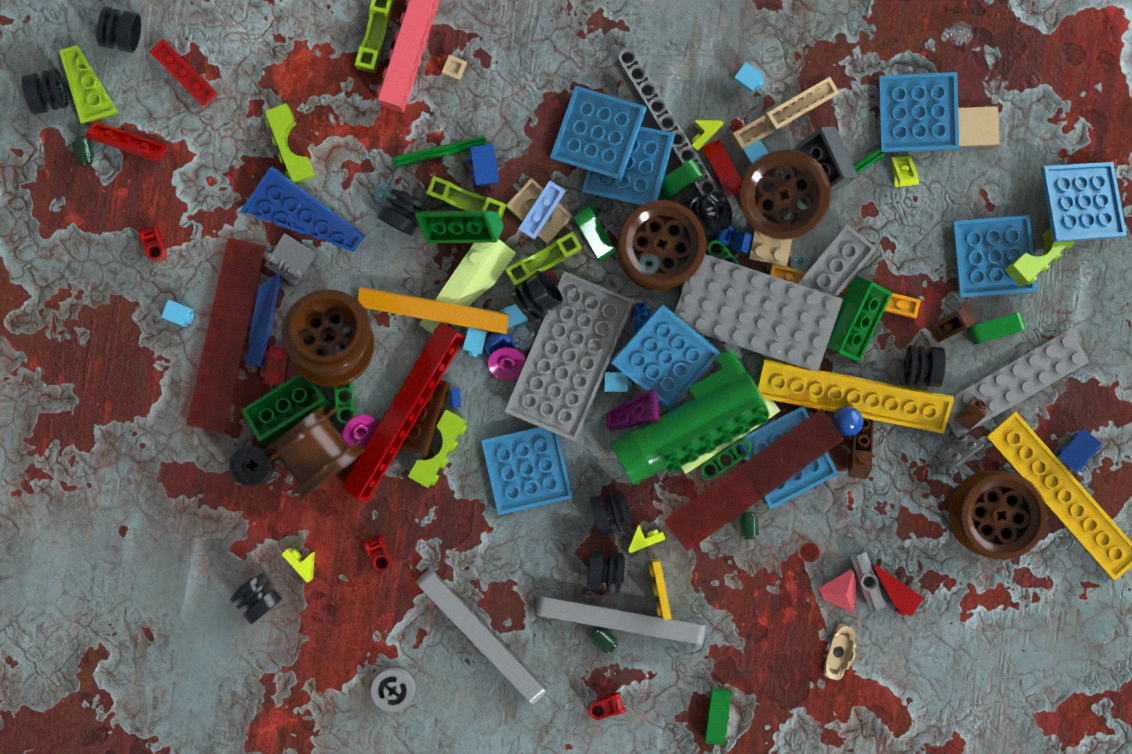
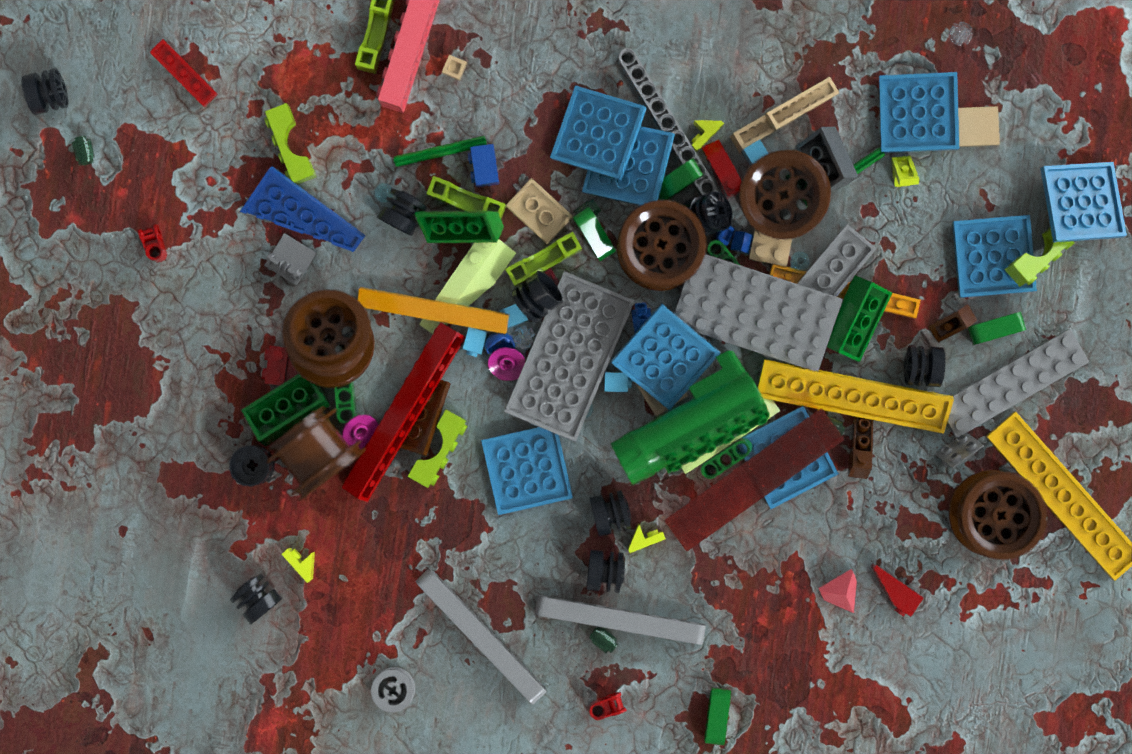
(87, 91): lime wing -> none
(119, 29): black wheel -> none
(126, 141): red plate -> none
(178, 313): medium azure brick -> none
(226, 335): clear red plate -> none
(263, 321): blue wedge -> none
(377, 551): red piece -> none
(455, 398): blue plate -> none
(542, 210): light blue plate -> none
(634, 412): magenta wing -> none
(649, 257): clear light blue plate -> none
(659, 589): yellow plate -> none
(737, 124): clear red plate -> none
(748, 525): clear green brick -> none
(749, 78): medium azure brick -> none
(810, 552): clear red plate -> none
(836, 666): tan piece -> none
(848, 420): blue hair -> none
(872, 592): light grey piece -> none
(972, 413): reddish brown bracket -> none
(1079, 451): blue brick -> none

